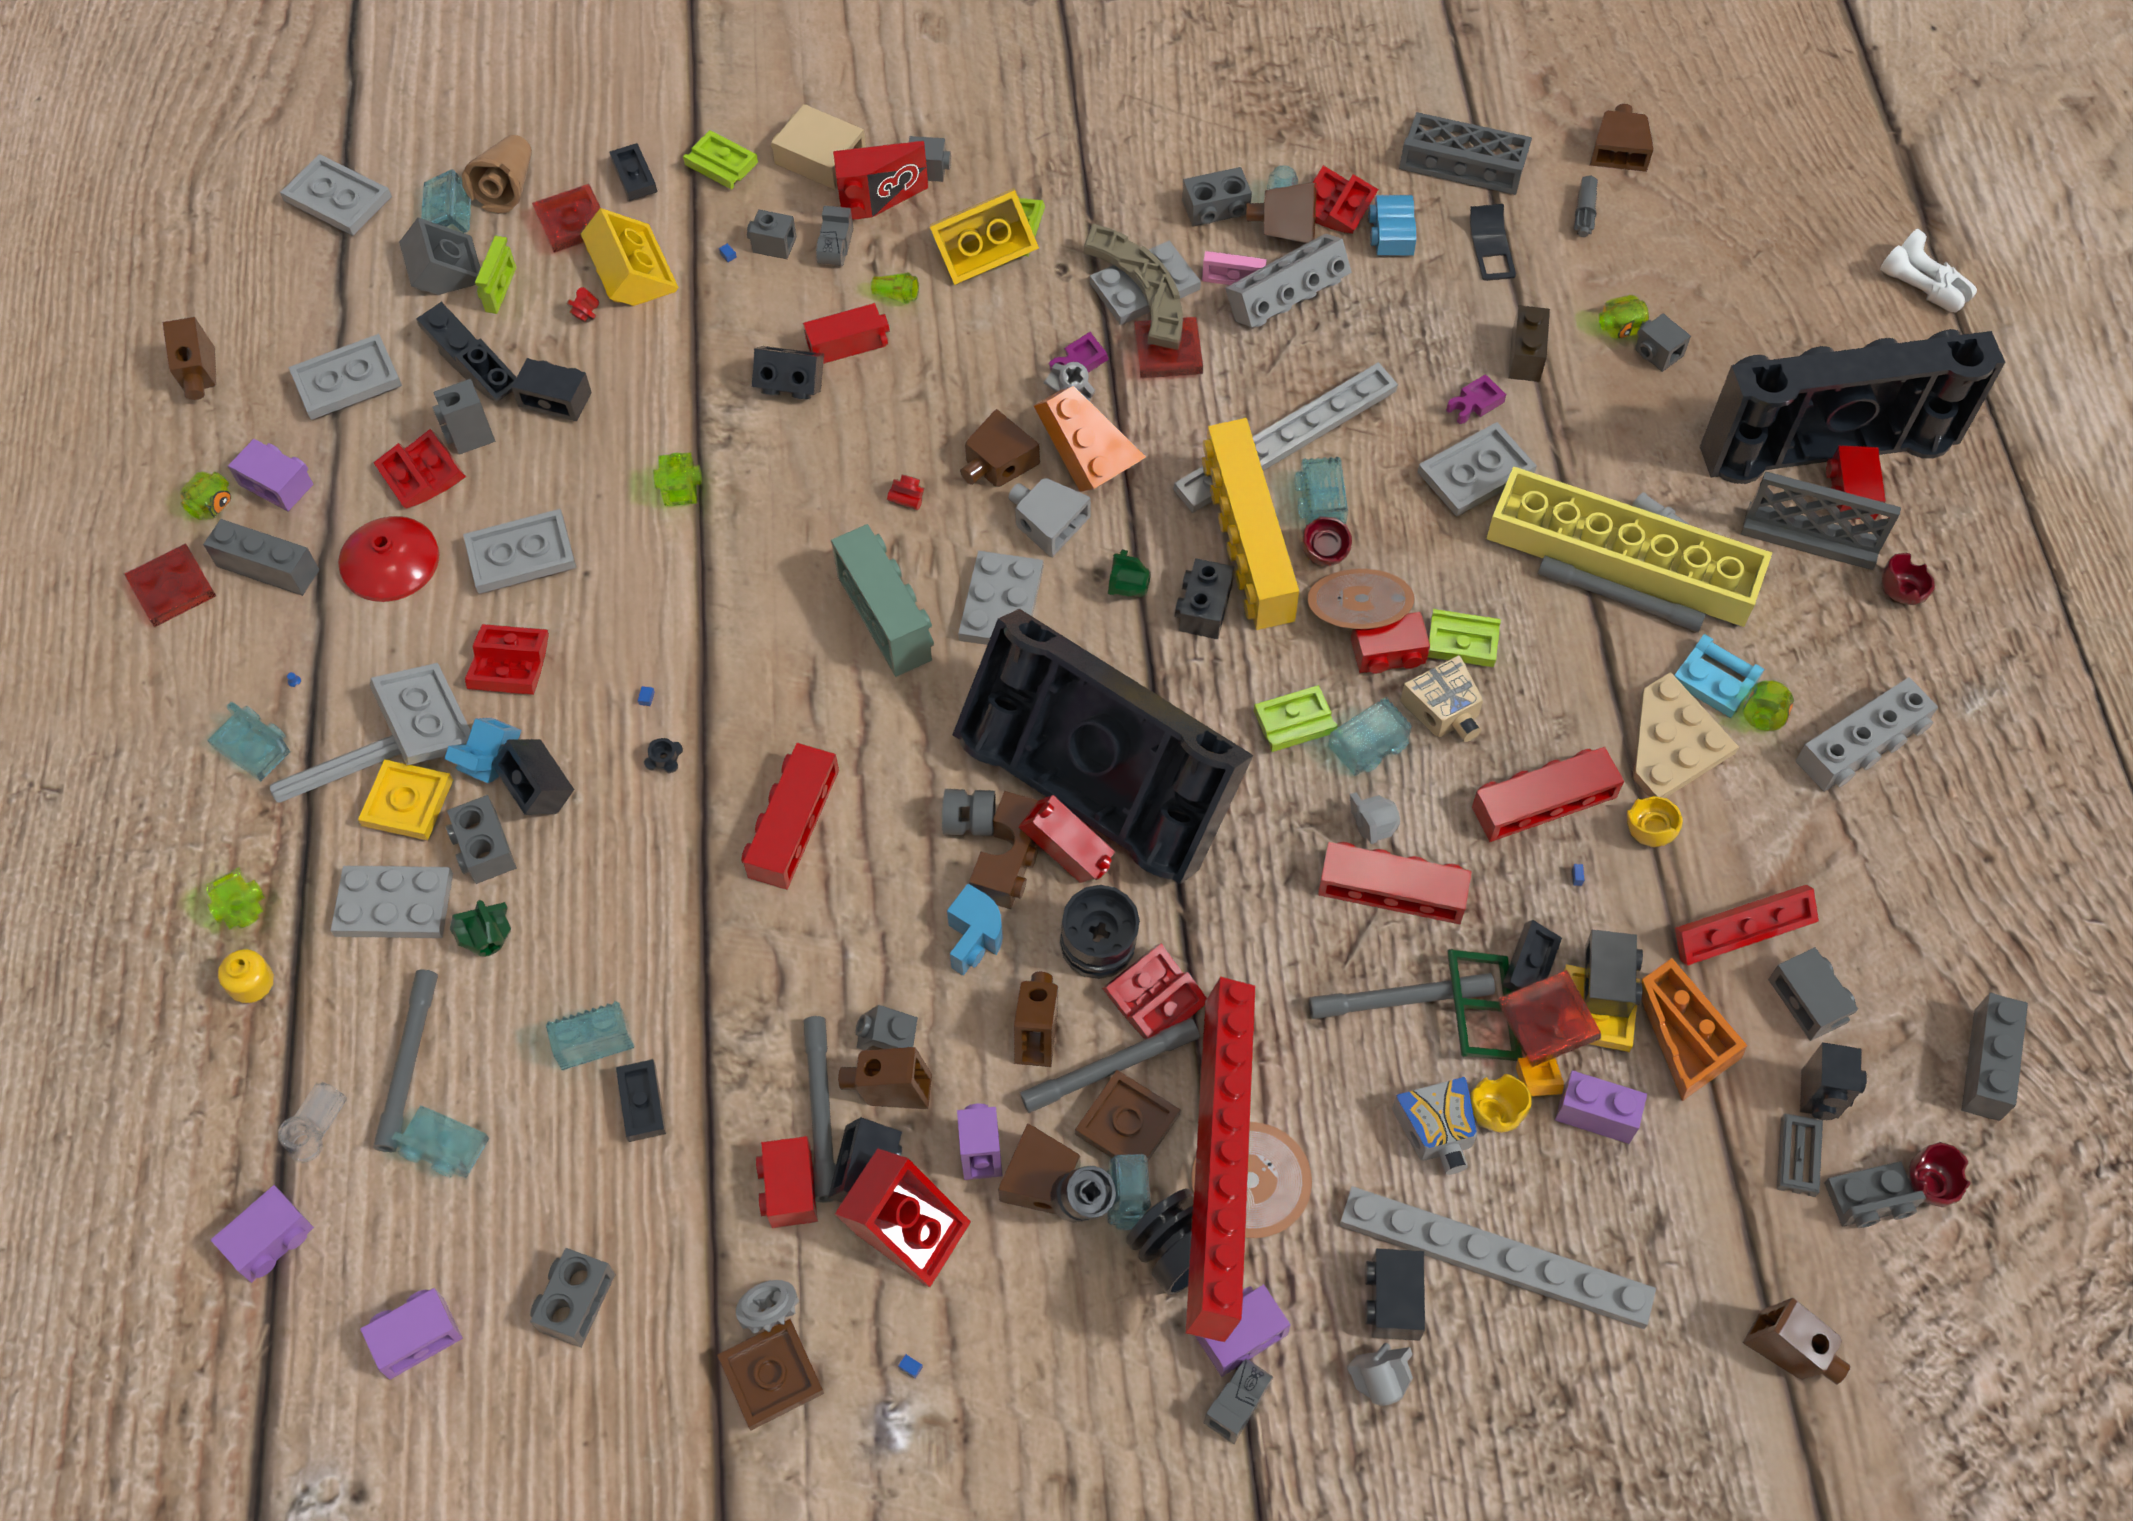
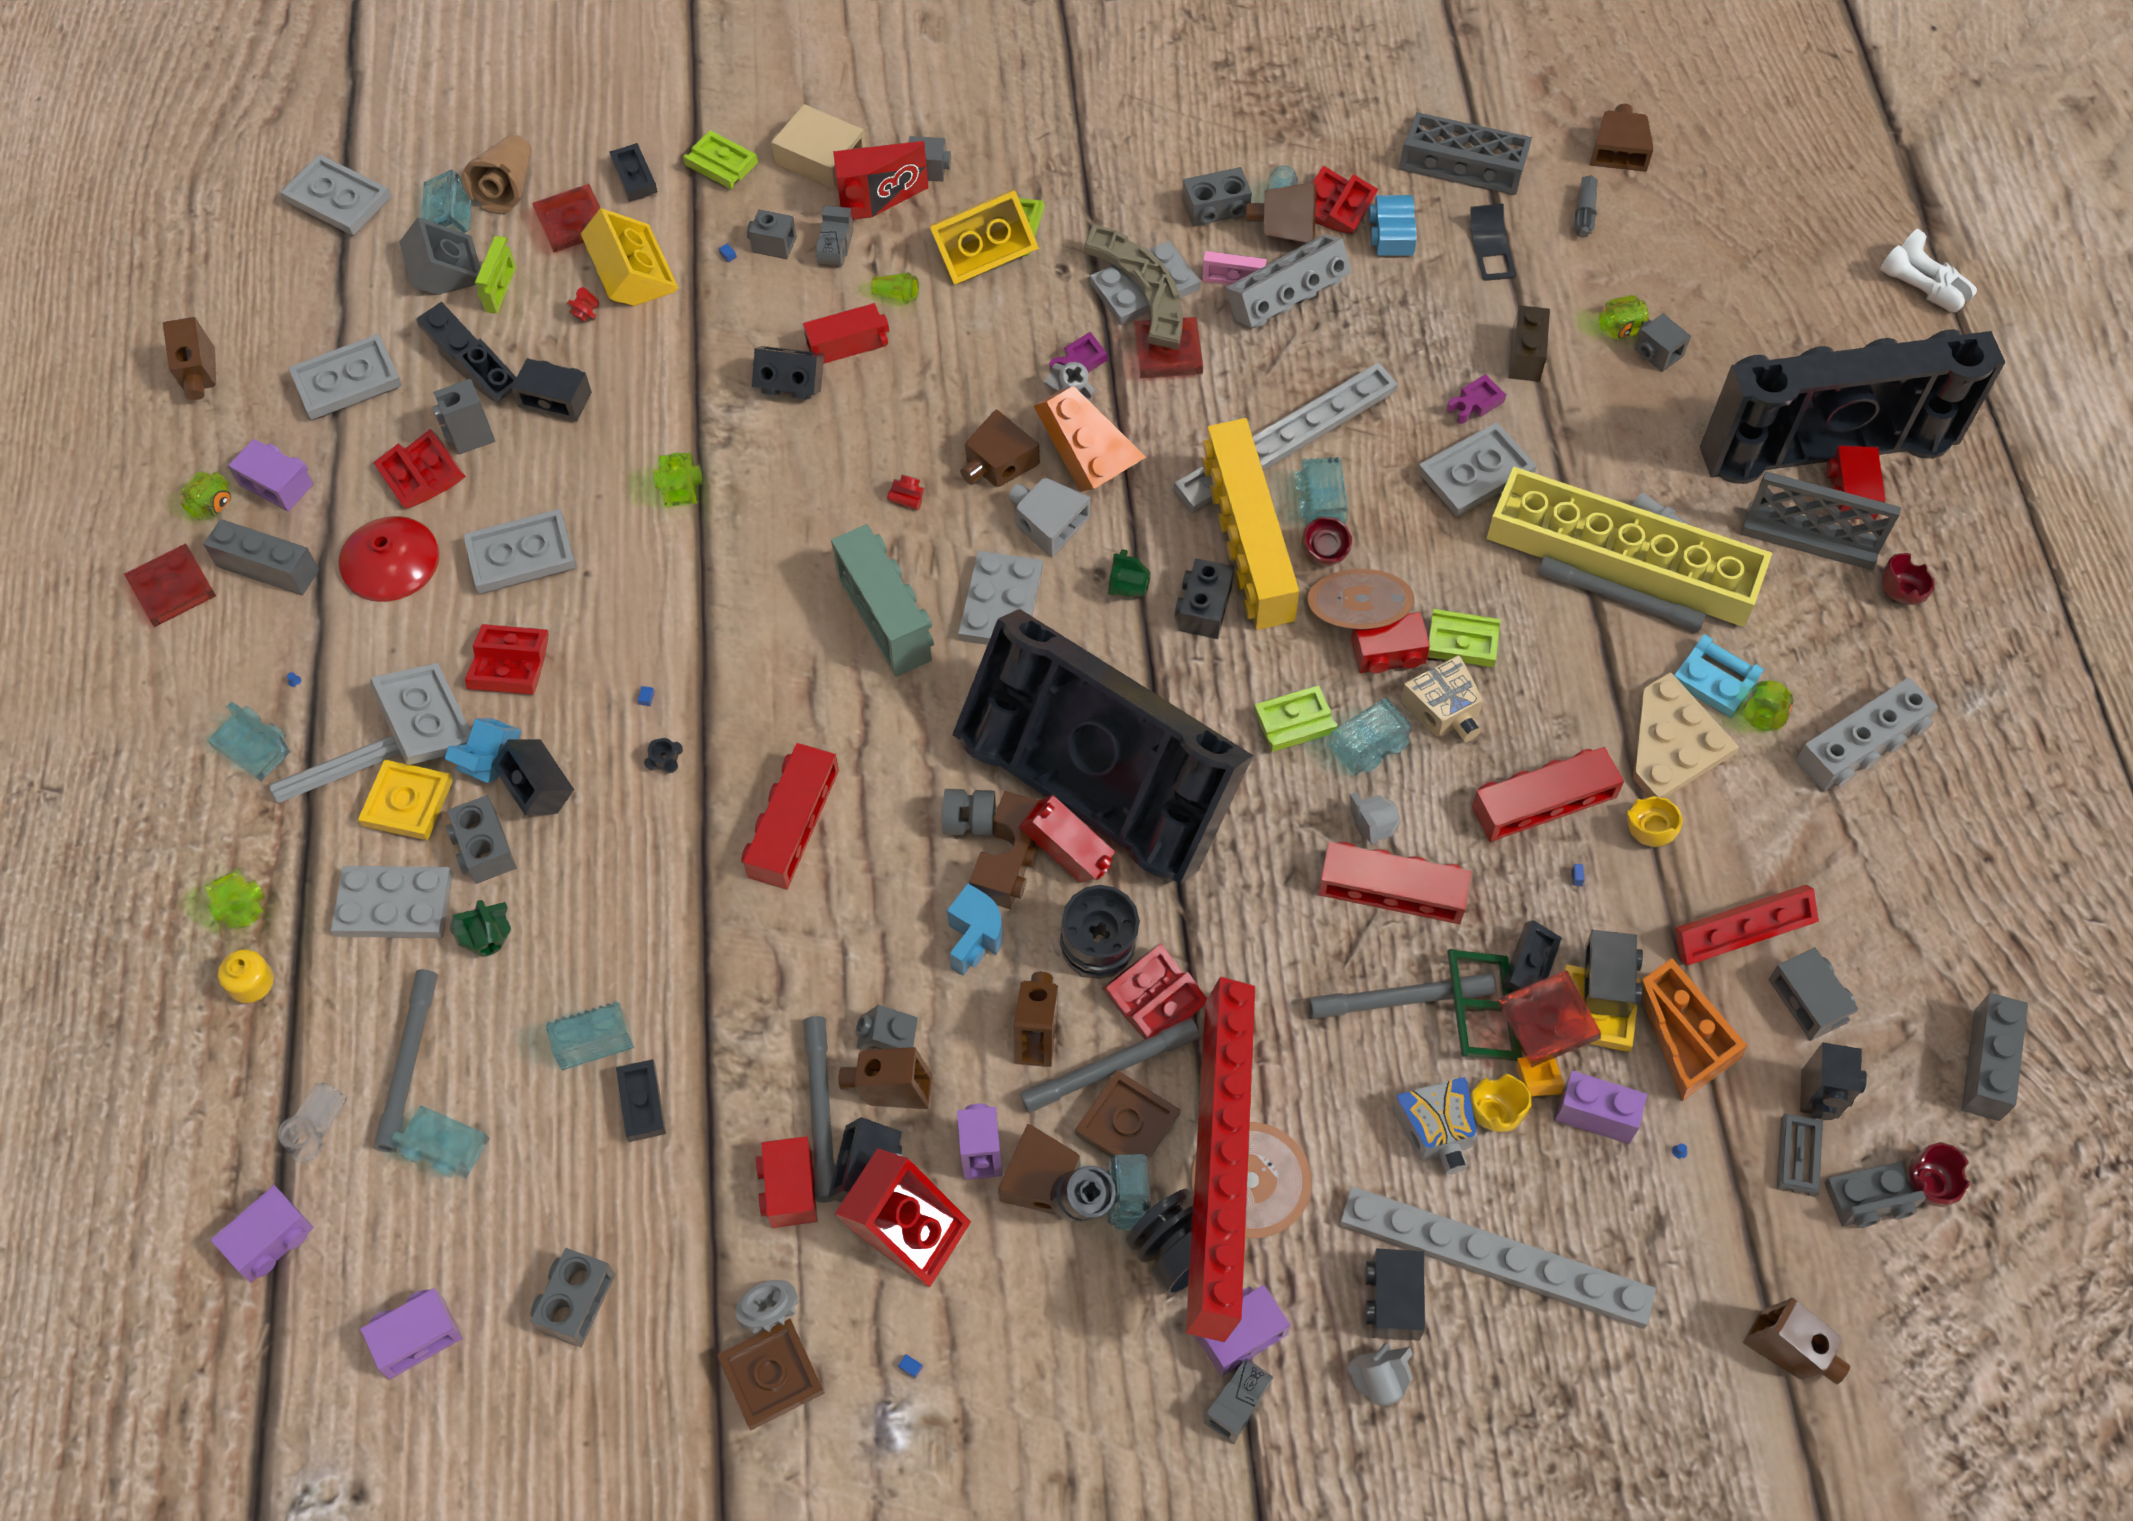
(1680, 1151): none -> blue piece

